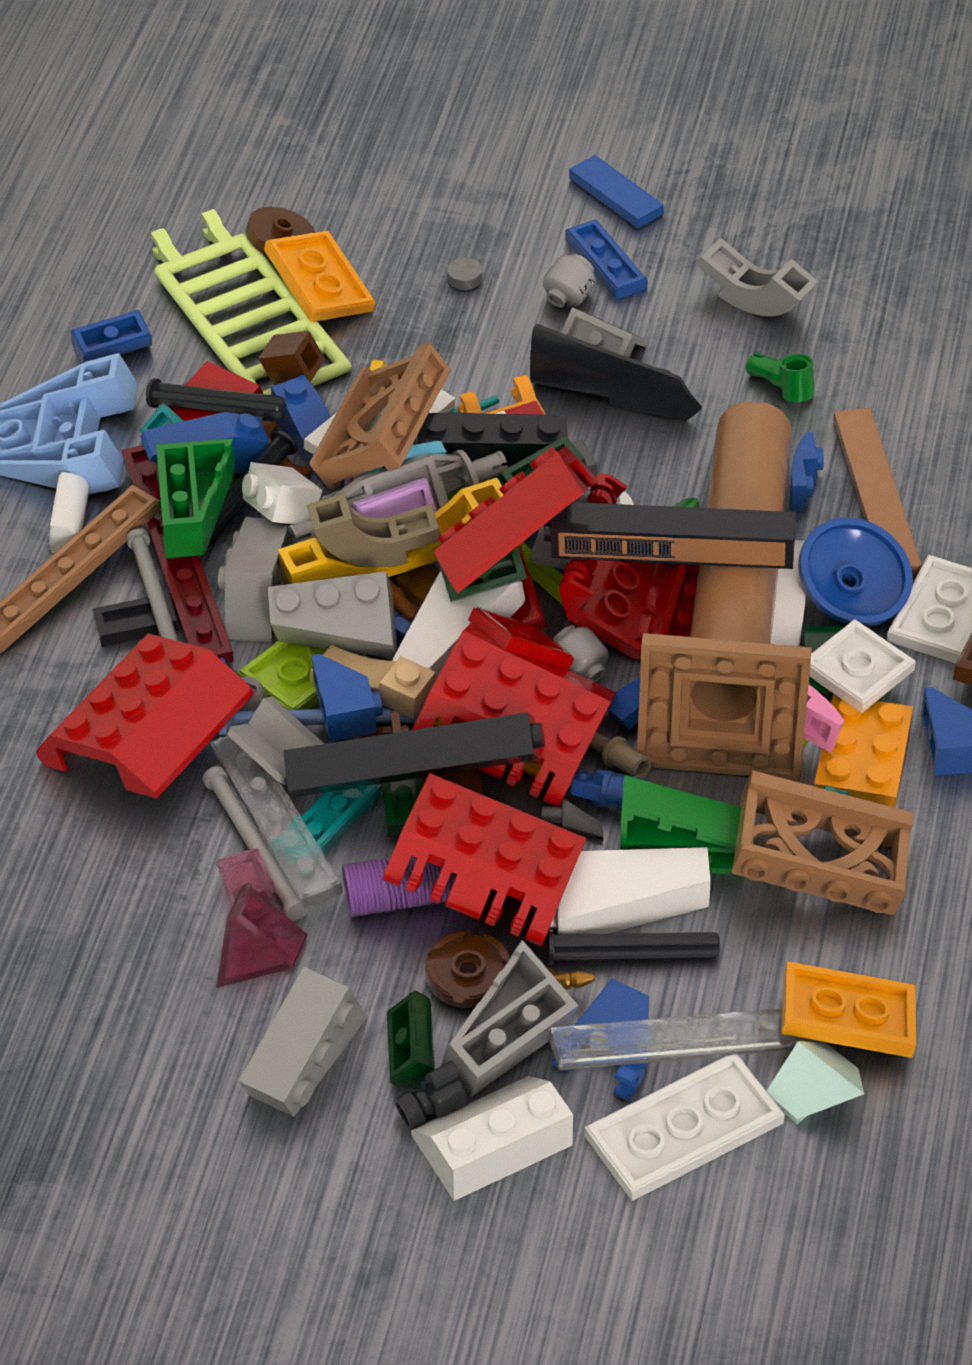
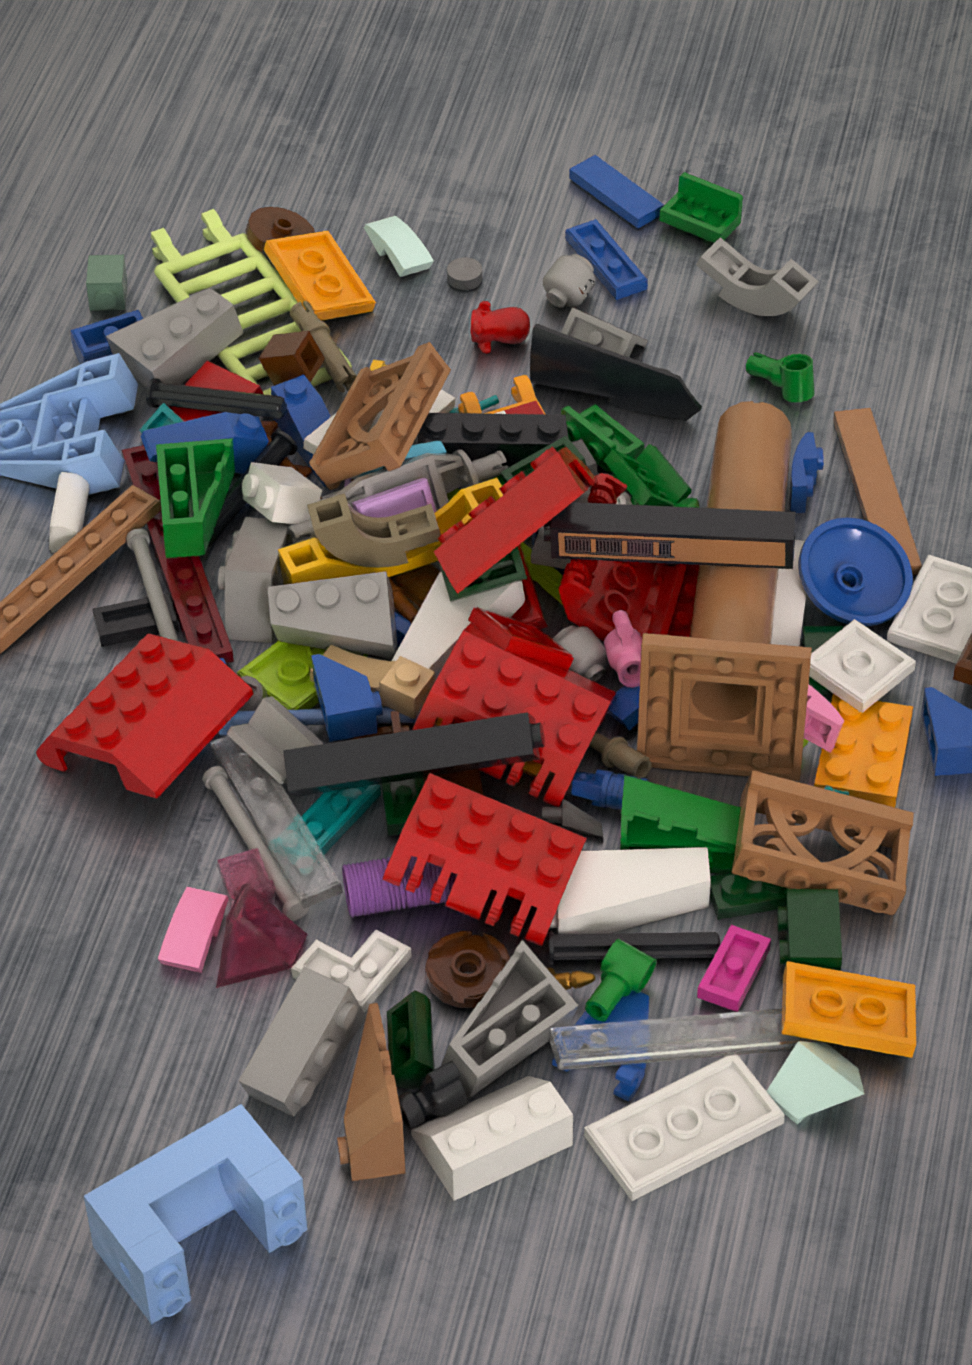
(106, 282): none -> sand green brick
(178, 338): none -> light grey wedge
(181, 1190): none -> light blue piece
(192, 929): none -> bright pink slope
(334, 361): none -> dark tan pin
(364, 973): none -> white tile
(373, 1113): none -> medium nougat wedge
(401, 245): none -> light aqua slope
(502, 325): none -> red animal
(601, 434): none -> green bracket
(622, 971): none -> green pin
(624, 650): none -> bright pink piece
(648, 477): none -> green bracket
(703, 209): none -> green bracket
(734, 968): none -> dark pink plate
(740, 896): none -> dark green plate
(810, 928): none -> dark green brick

